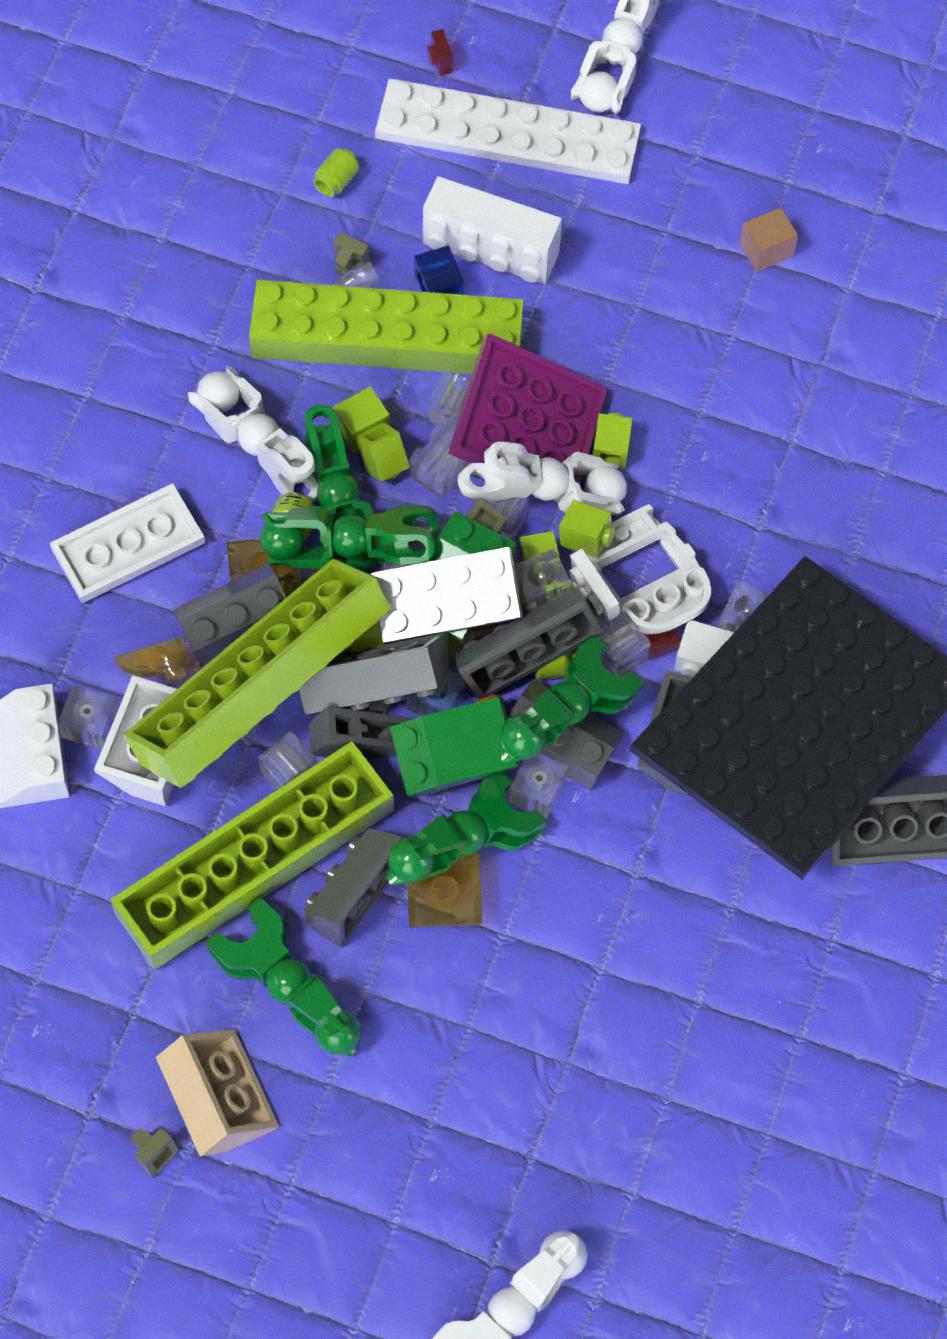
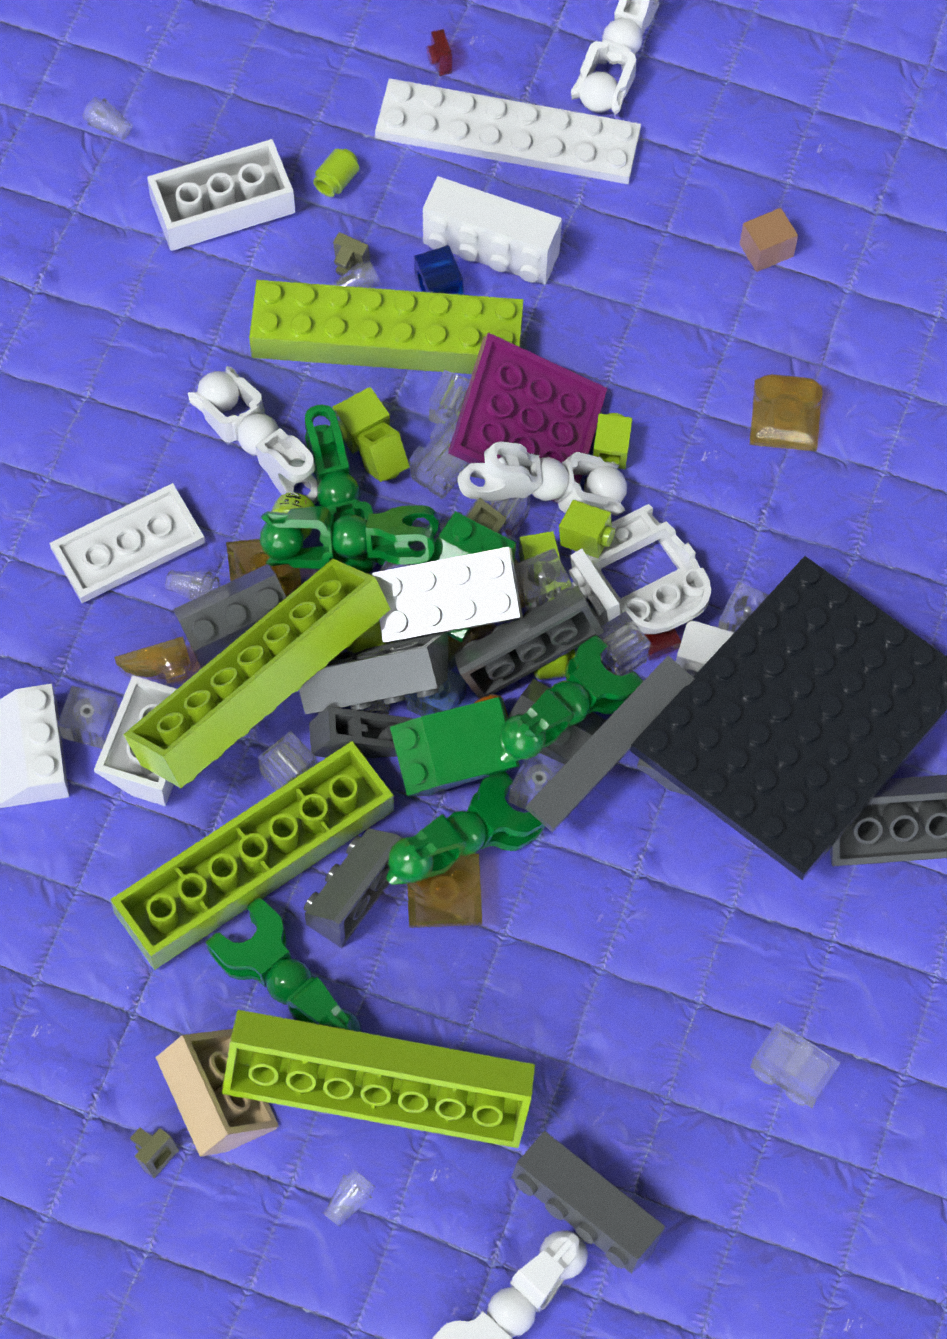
(107, 118): none -> clear cone
(191, 583): none -> clear cone
(221, 194): none -> white brick
(349, 1197): none -> clear cone
(378, 1079): none -> lime brick
(587, 1203): none -> dark grey slope
(608, 745): none -> dark grey tile
(786, 412): none -> clear yellow slope
(794, 1065): none -> clear brick

